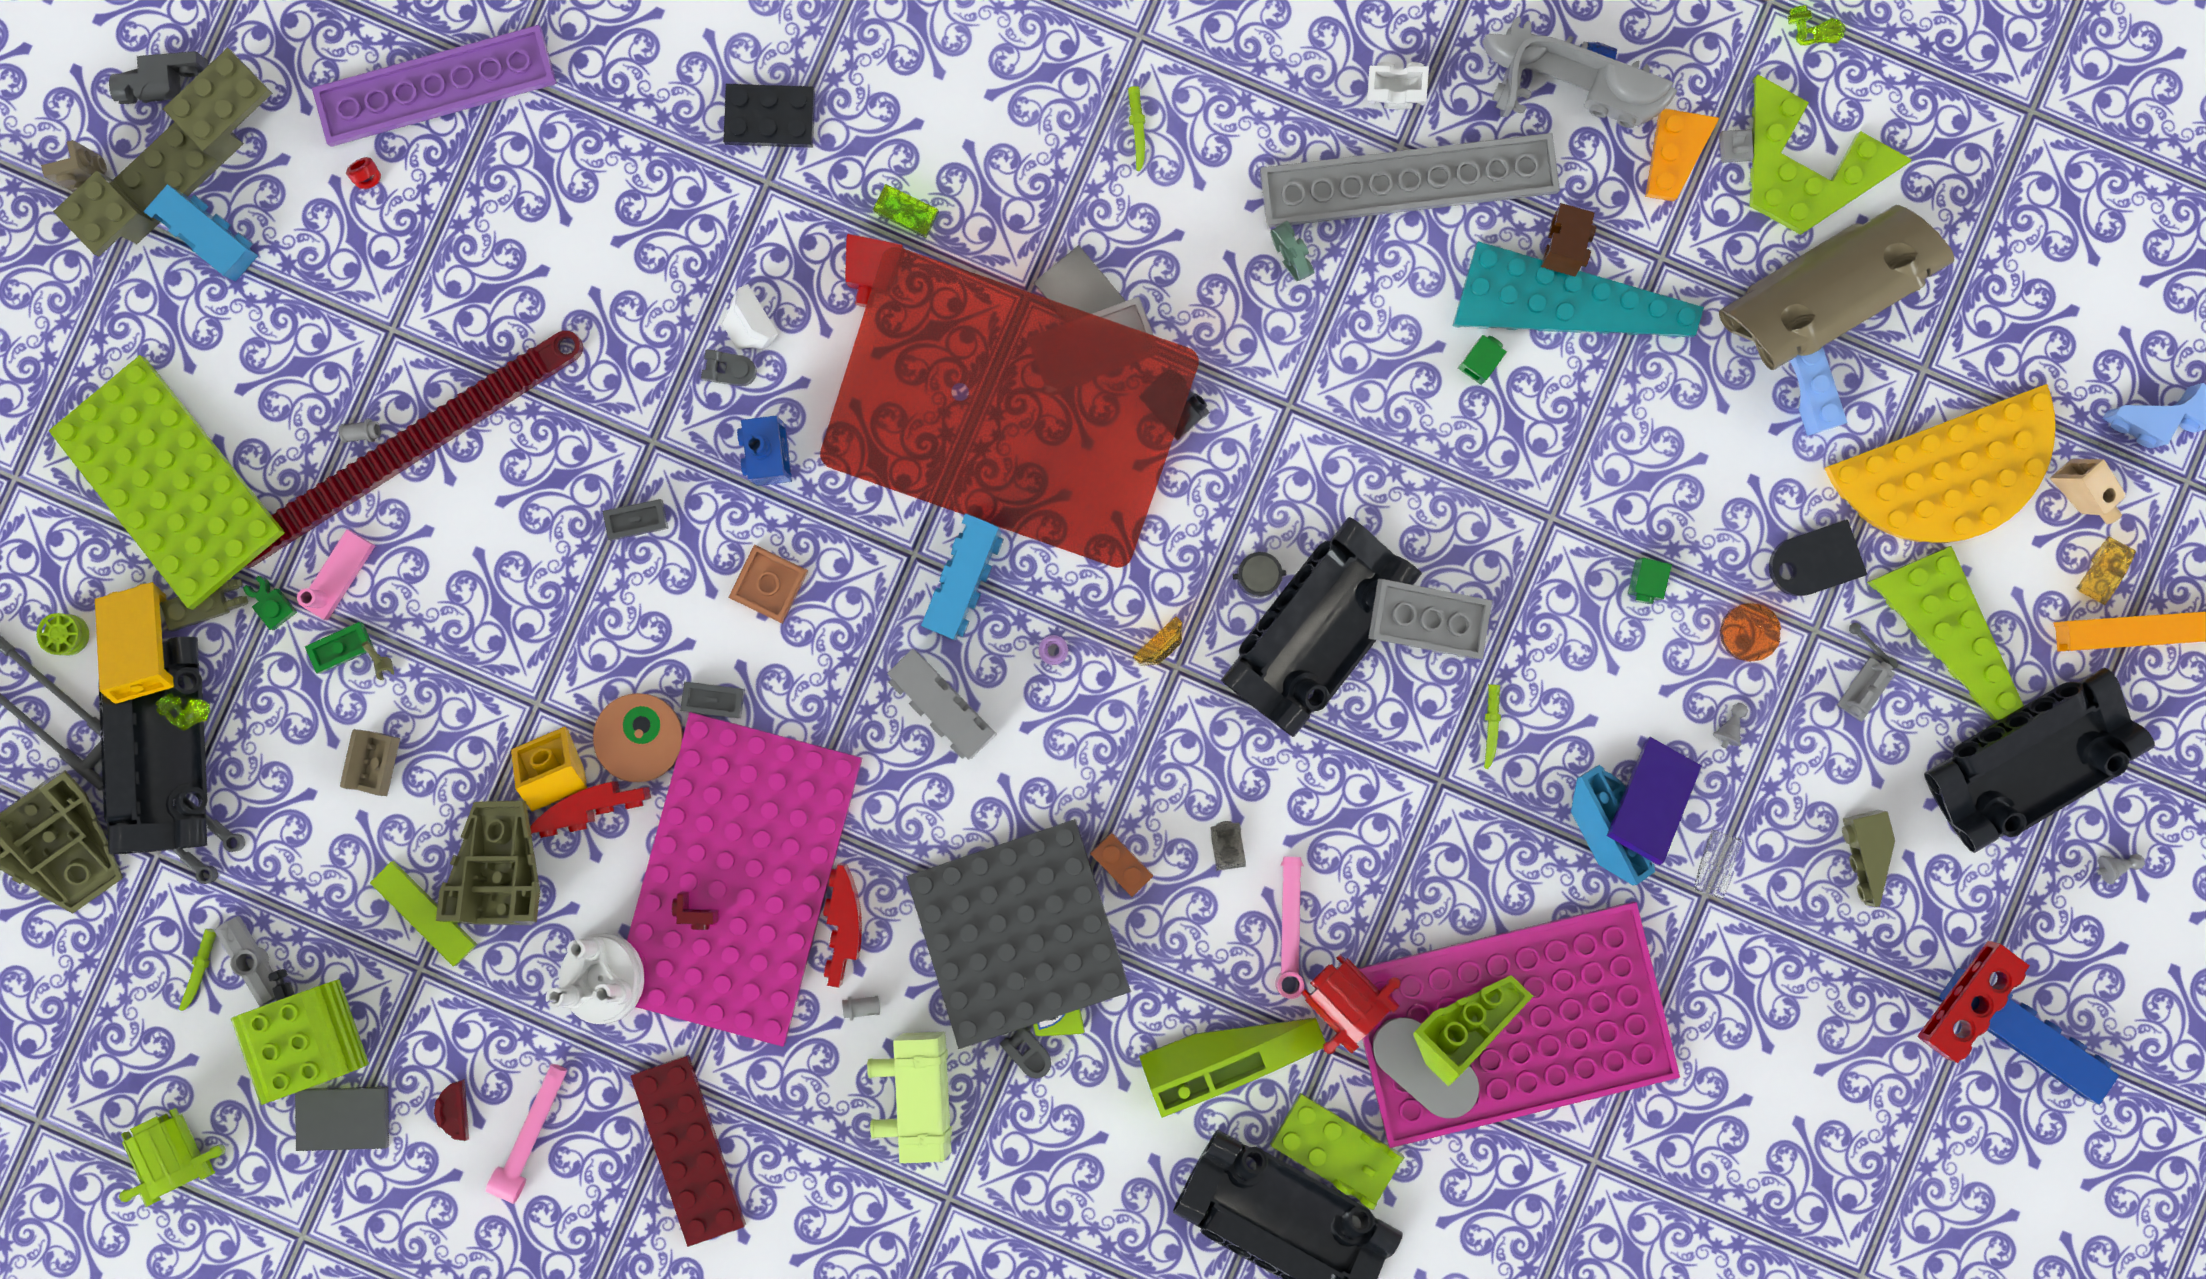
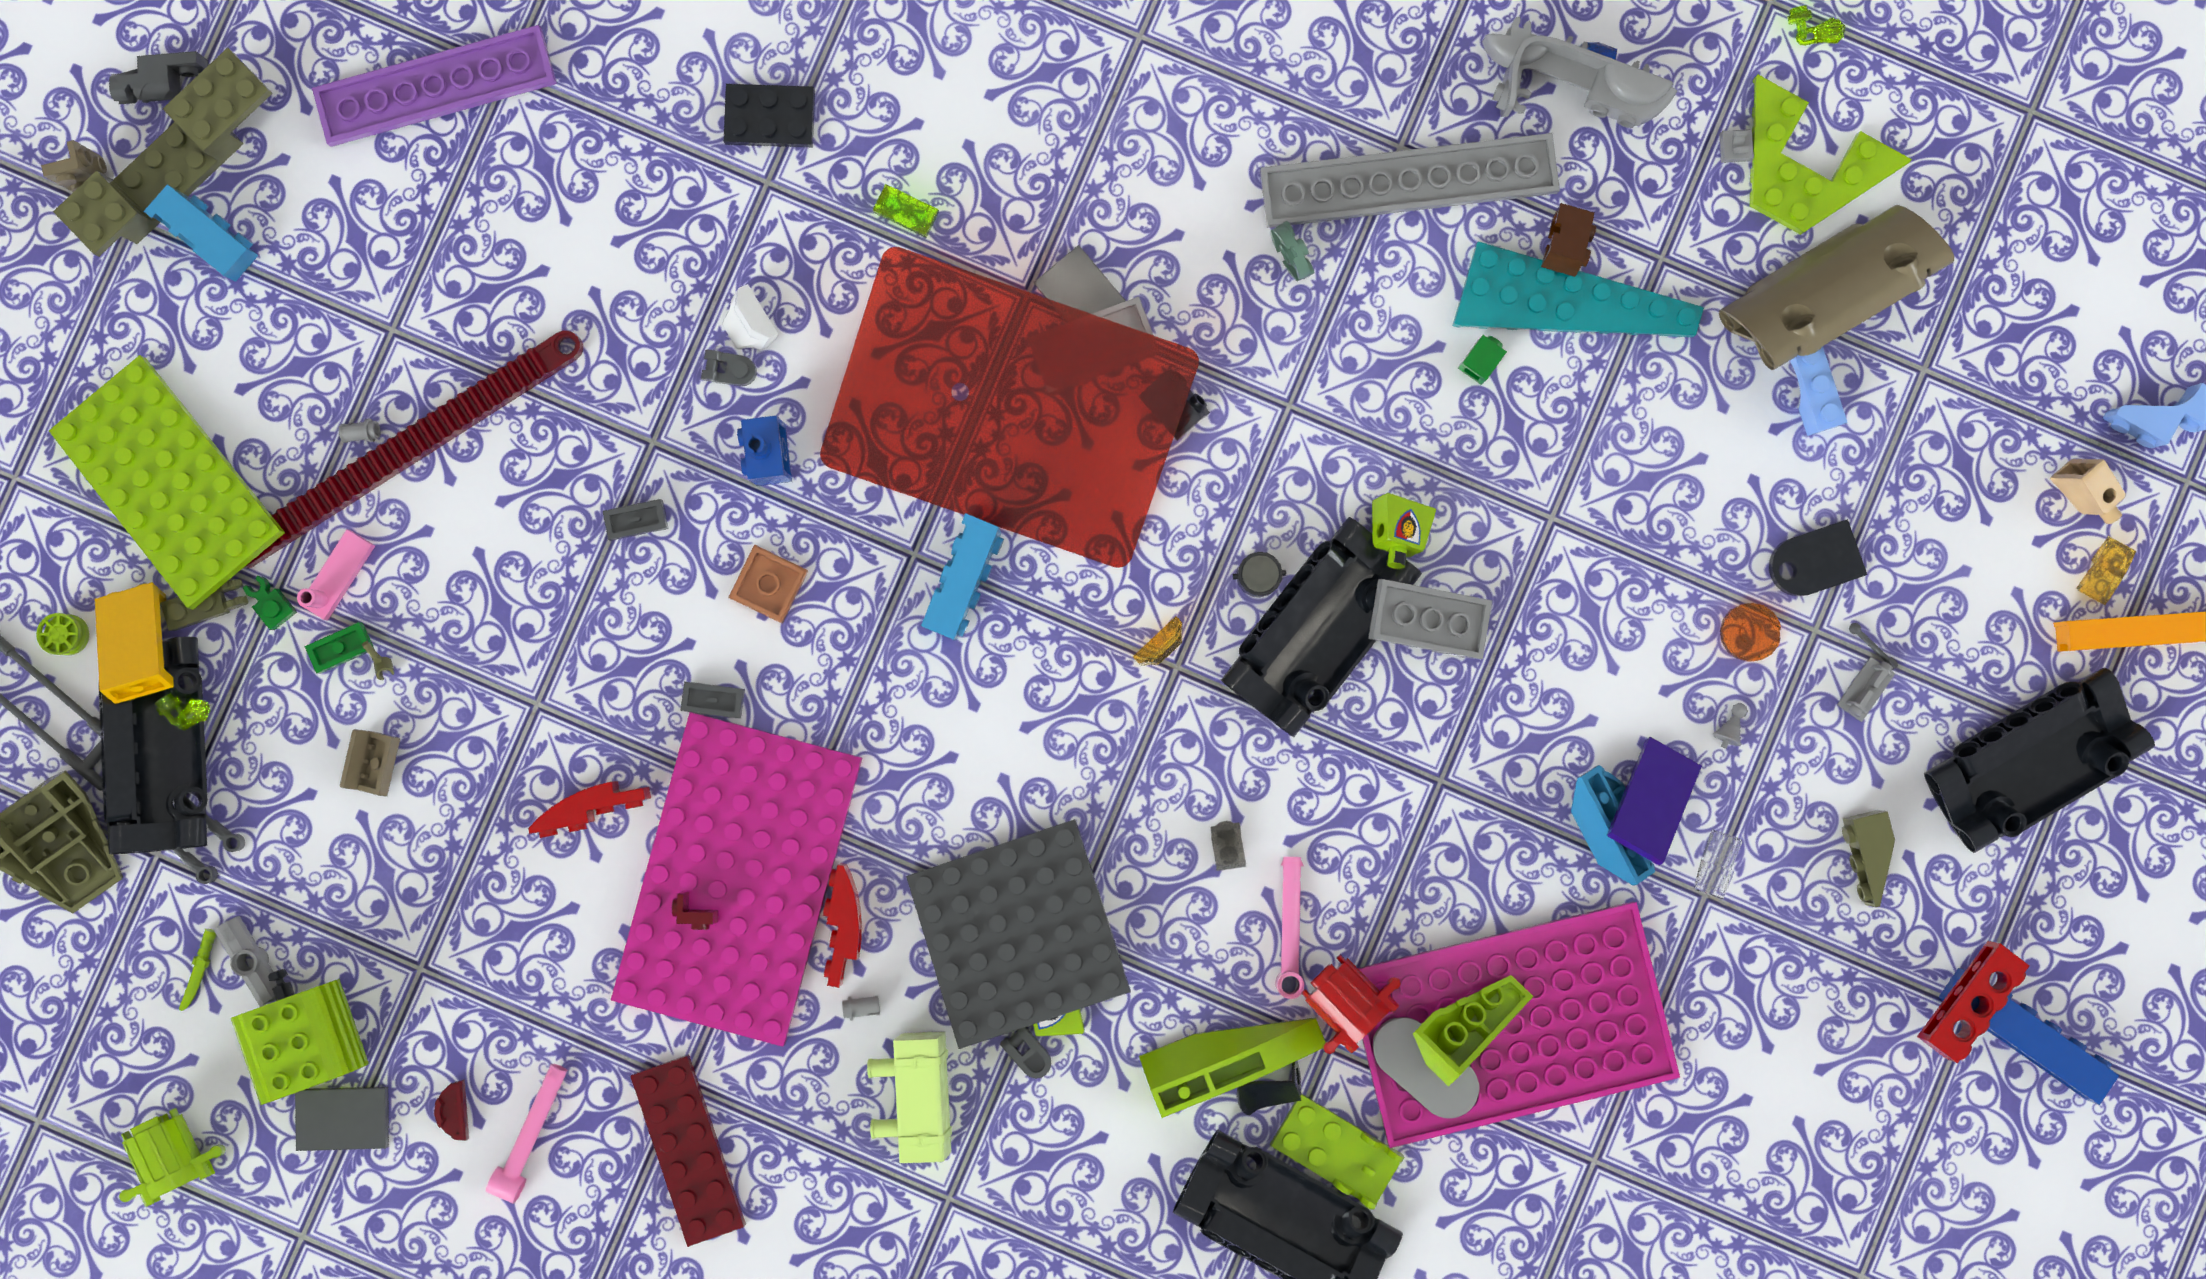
(361, 171): red tile -> none
(421, 913): lime tile -> none
(494, 871): olive wedge -> none
(547, 769): yellow slope -> none
(599, 979): white piece -> none
(637, 737): nougat tile -> none
(862, 264): red torso -> none
(941, 704): light grey wedge -> none
(1053, 640): lavender plate -> none
(1121, 864): dark orange brick -> none
(1138, 121): lime piece -> none
(1269, 1093): none -> black piece
(1398, 86): white cylinder -> none
(1400, 527): none -> lime torso
(1493, 719): lime piece -> none
(1649, 580): green brick -> none
(1675, 151): light orange wing -> none
(1947, 619): lime wing -> none
(1956, 474): yellow plate -> none
(2113, 868): light grey piece -> none

